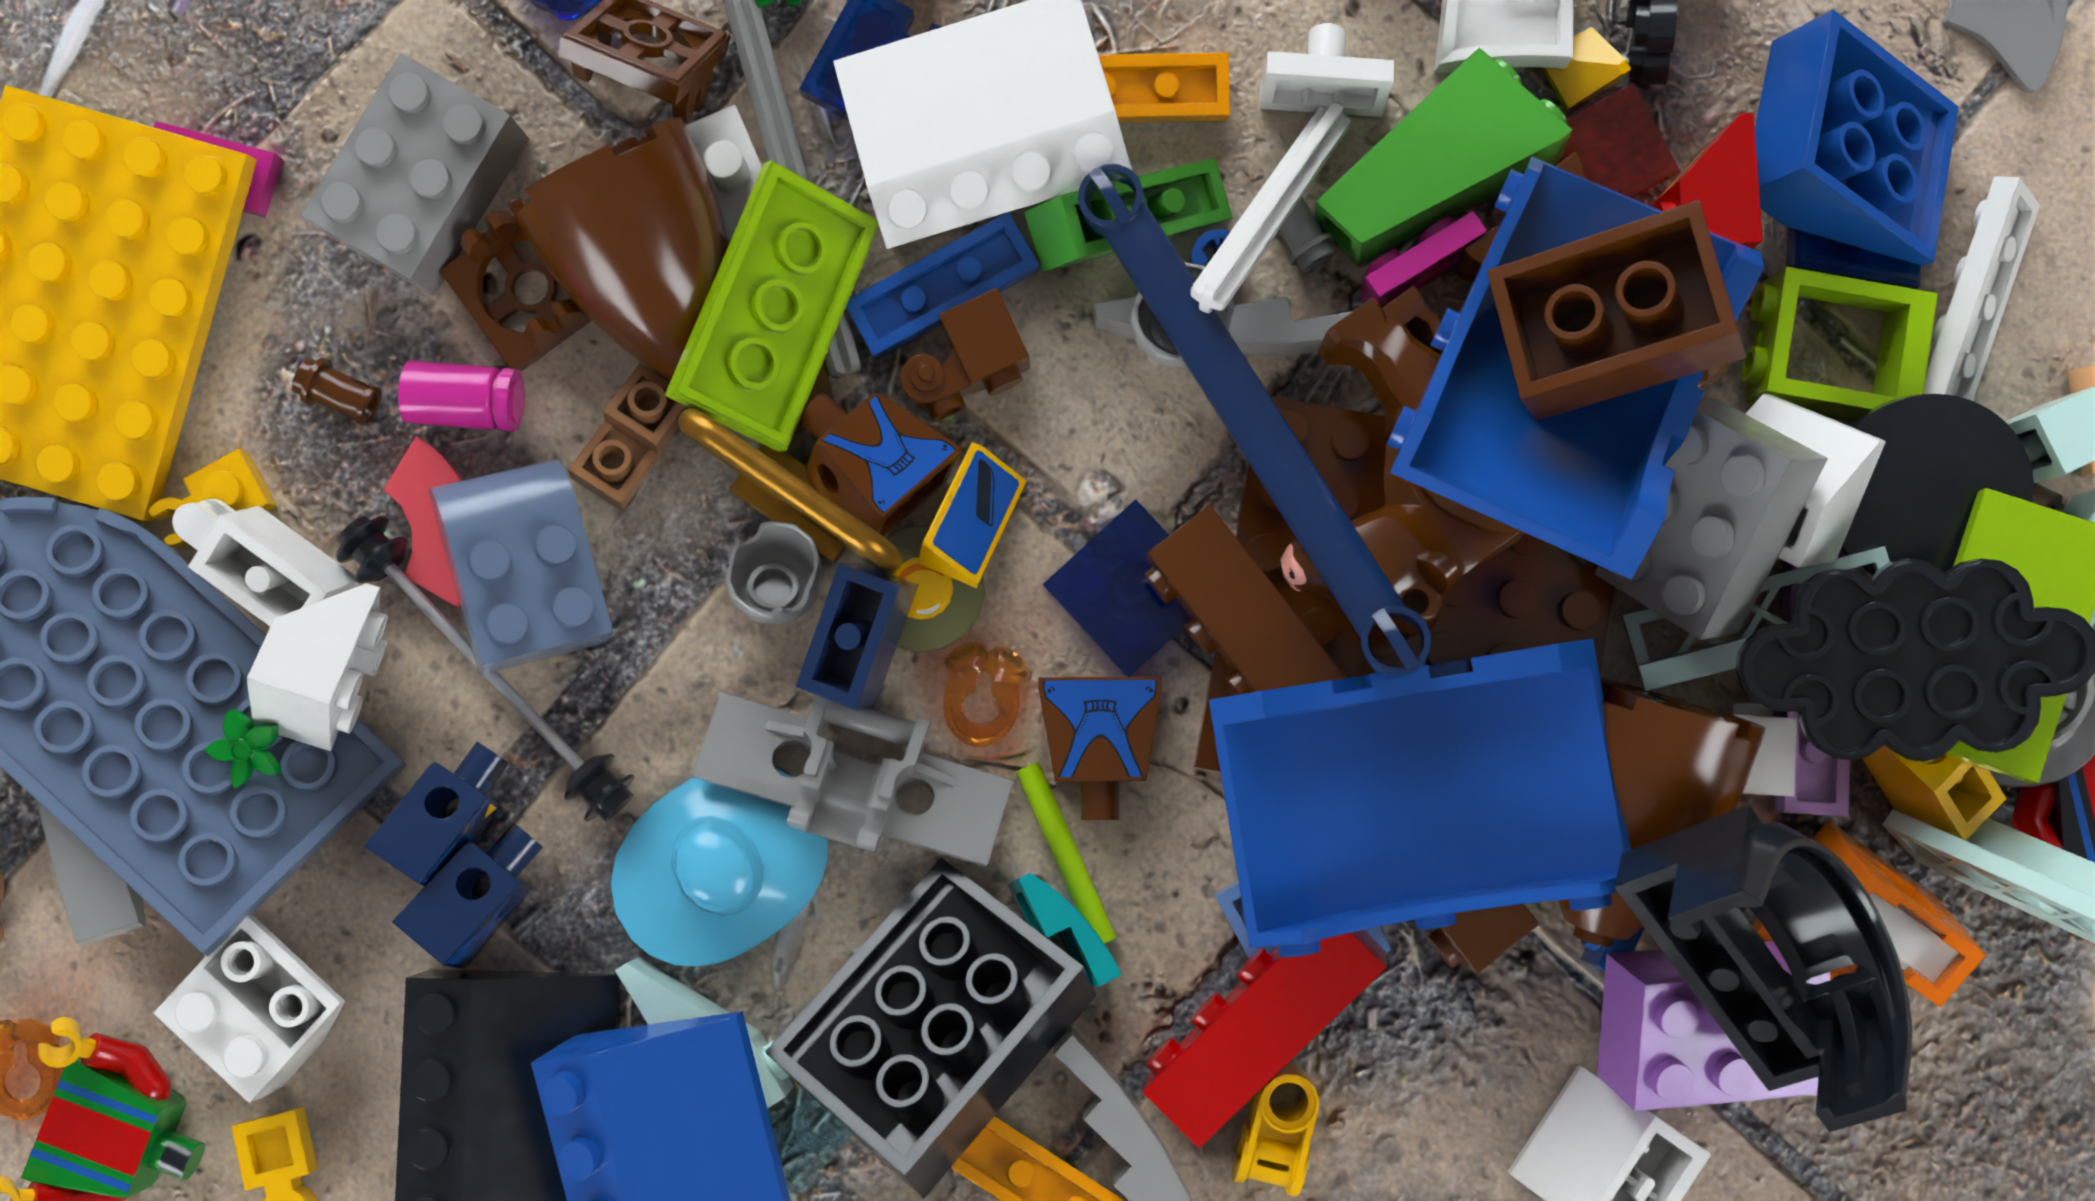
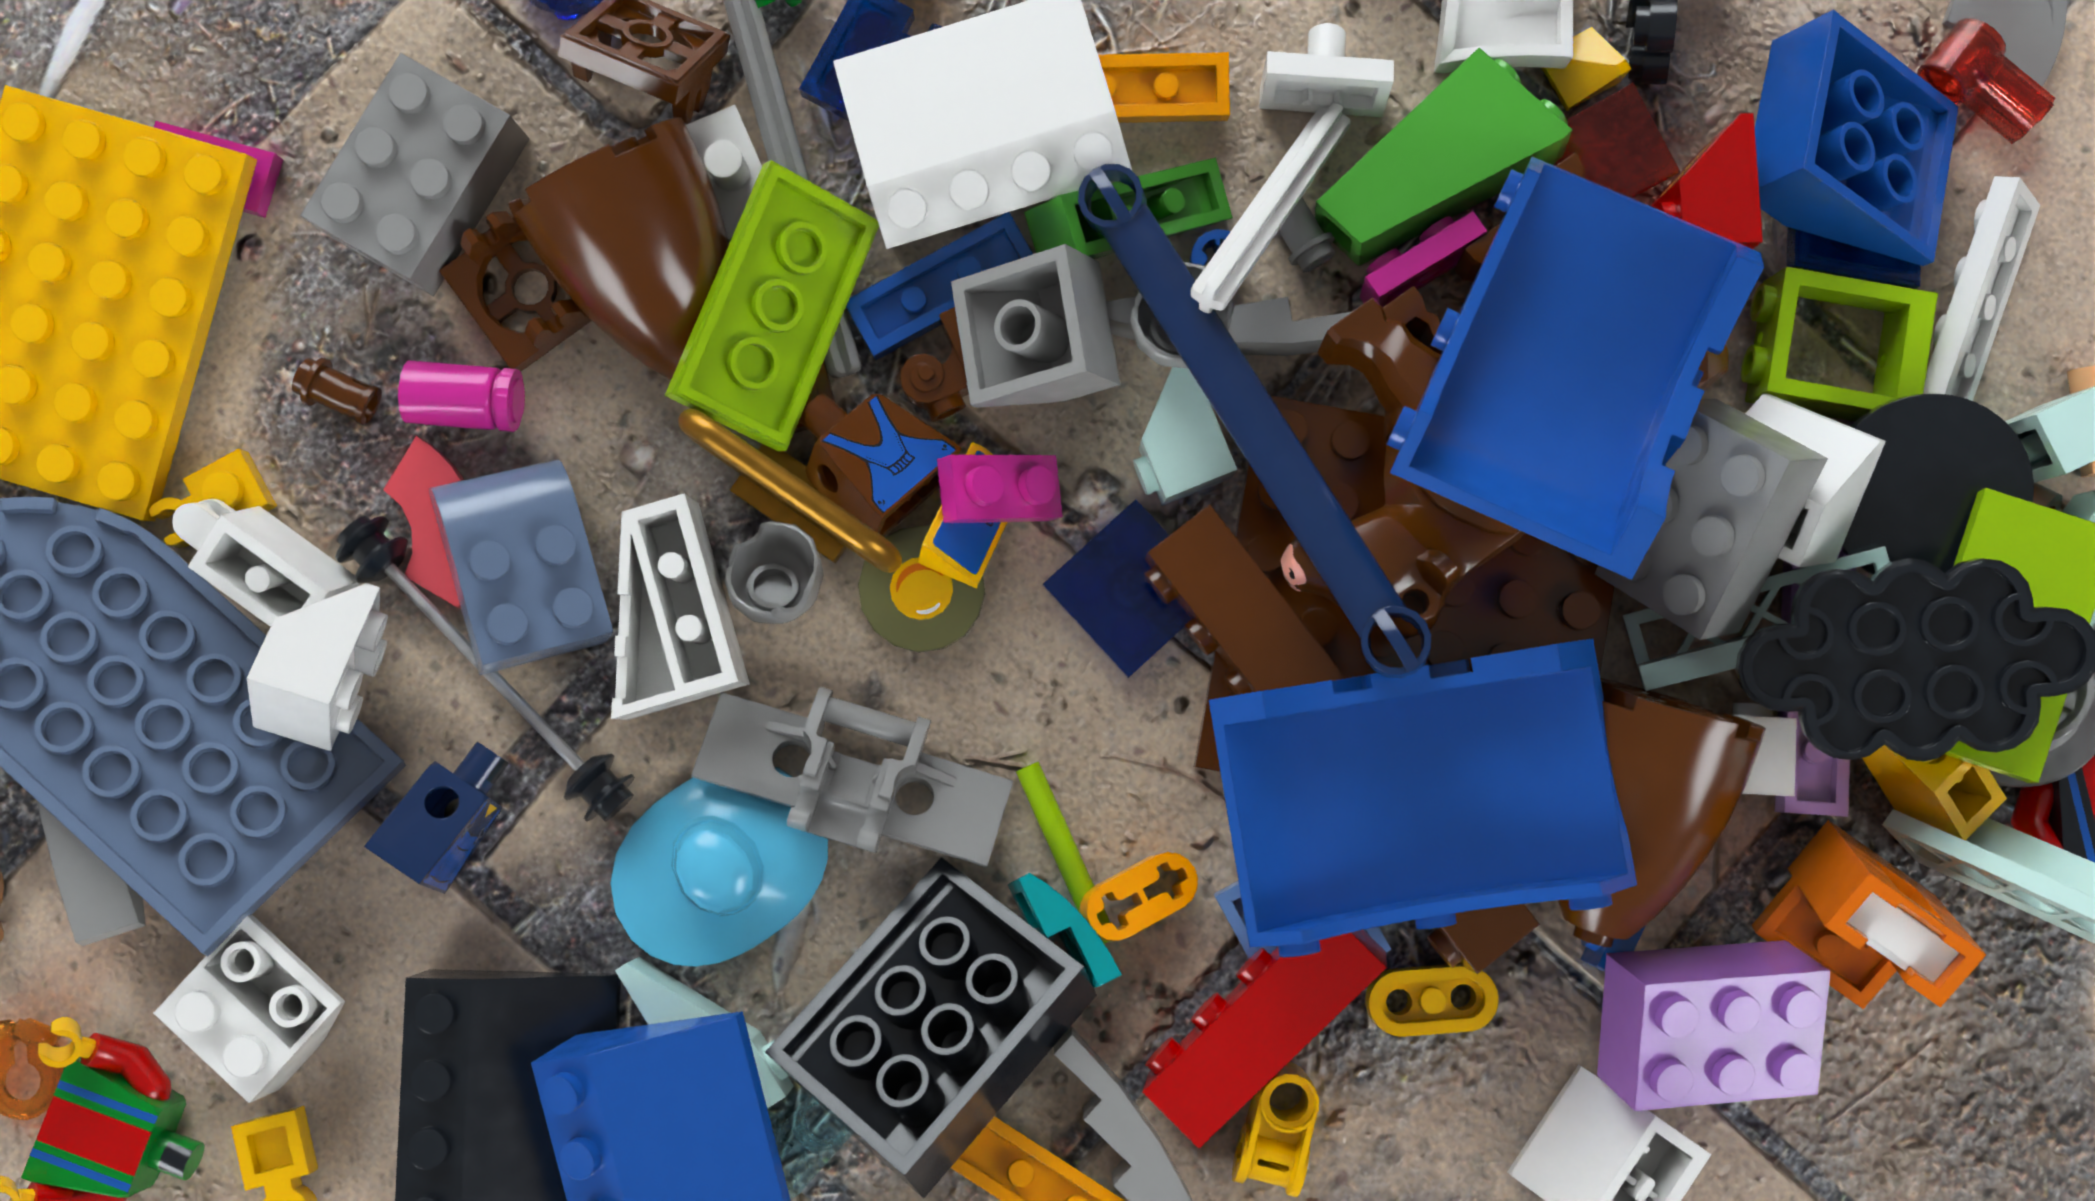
(245, 747): green plant -> none
(448, 916): dark blue torso -> none
(630, 440): medium nougat slope -> none
(672, 614): none -> white wedge
(856, 635): dark blue brick -> none
(999, 488): none -> dark pink plate
(1007, 673): clear orange piece -> none
(1035, 330): none -> light grey slope
(1100, 734): torso -> none
(1145, 909): none -> light orange beam
(1182, 443): none -> light aqua slope
(1429, 1000): none -> yellow plate
(1615, 312): reddish brown brick -> none
(1821, 918): black piece -> none
(1973, 71): none -> clear red piece

